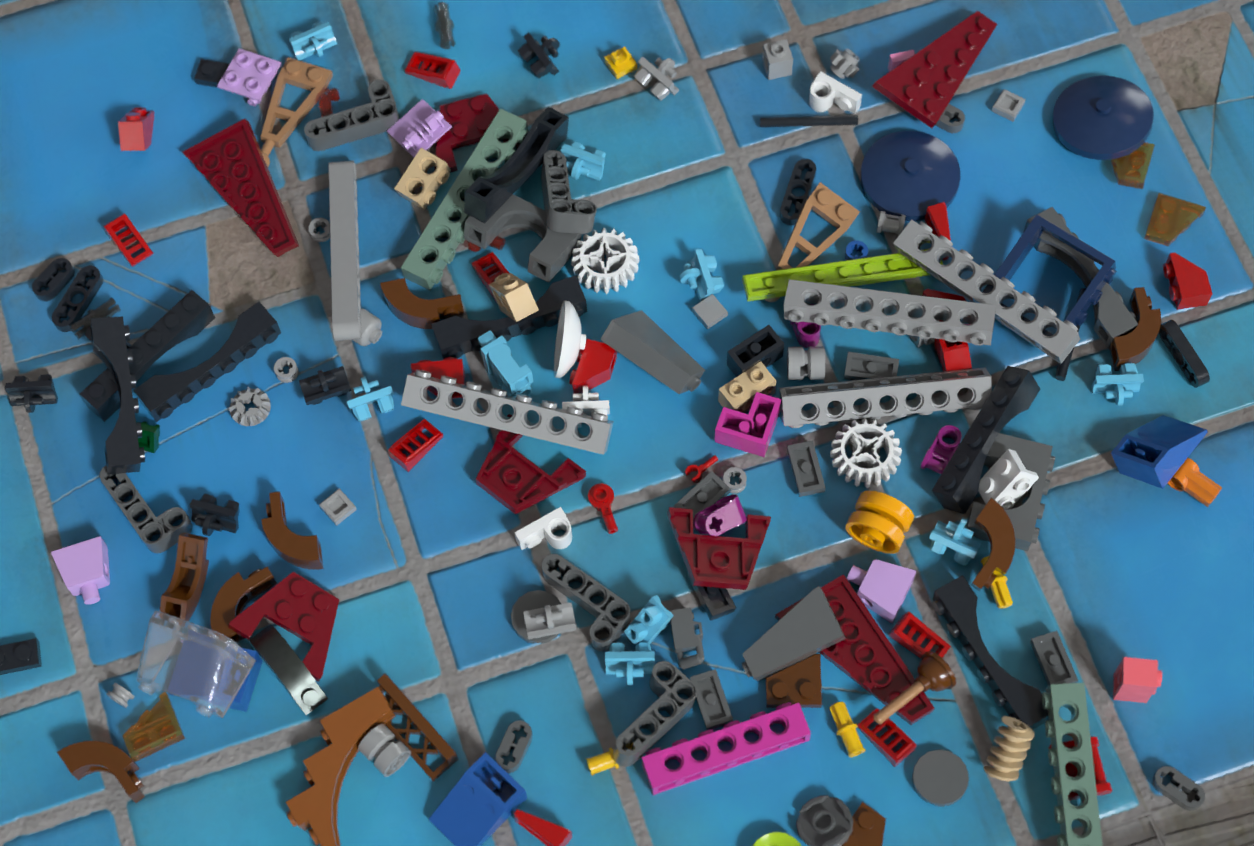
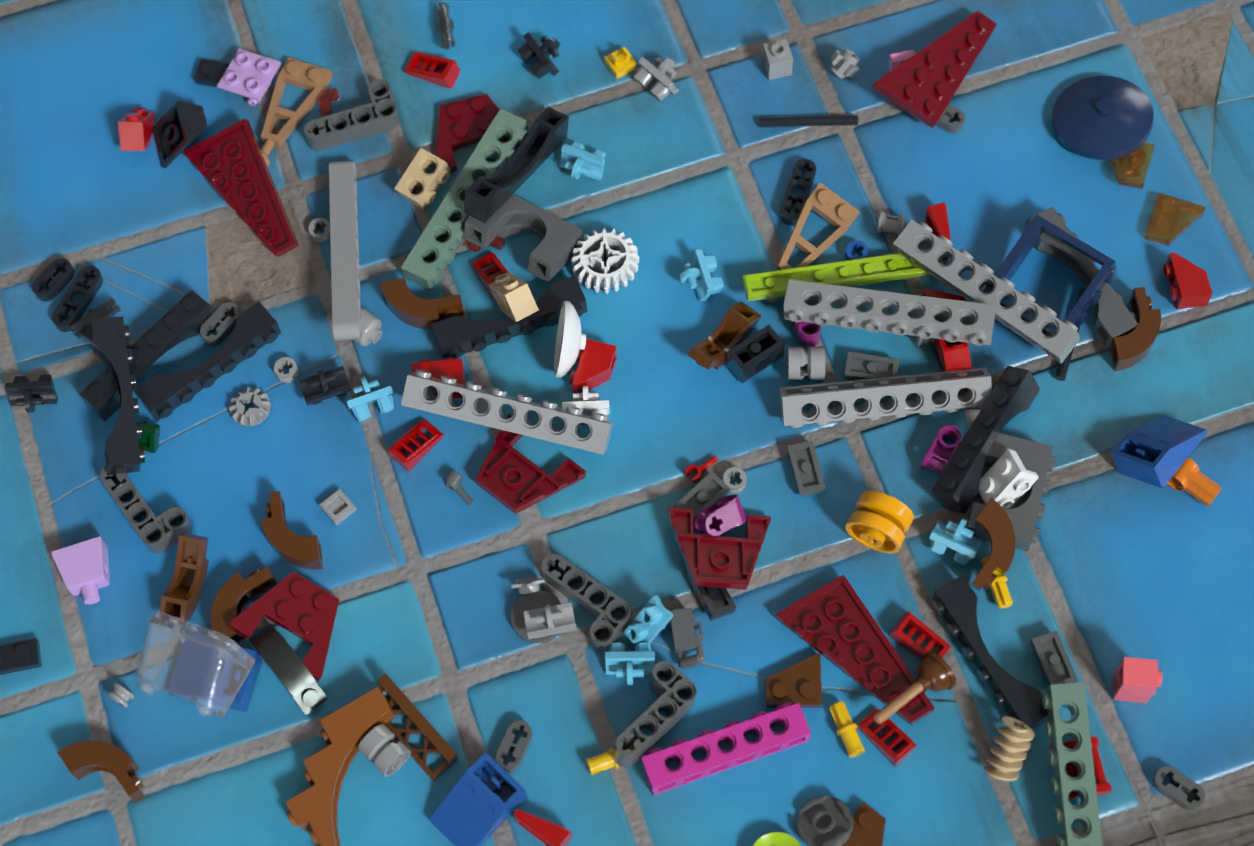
(118, 224): red slope -> none
(154, 730): clear orange wing -> none
(177, 130): none -> black slope
(214, 517): black hips -> none
(219, 323): none -> dark grey beam
(312, 41): medium azure hips -> none
(419, 128): lavender hinge -> none
(453, 481): none -> dark grey hand
(505, 370): medium azure hips -> none
(528, 585): none -> light grey plate
(543, 528): white plate -> none
(561, 211): dark grey beam -> none
(602, 497): red plate -> none
(653, 351): dark grey slope -> none
(710, 311): light grey tile -> none
(711, 700): dark grey plate -> none
(732, 331): none -> reddish brown arch
(740, 391): tan brick -> none
(752, 430): dark pink brick -> none
(794, 637): dark grey slope -> none
(833, 92): white plate -> none
(856, 436): white gear -> none
(883, 587): lavender torso -> none
(909, 174): dark blue dish -> none
(940, 778): dark grey tile -> none
(1008, 105): light grey tile -> none
(1117, 386): medium azure hips -> none
(1184, 353): black beam -> none

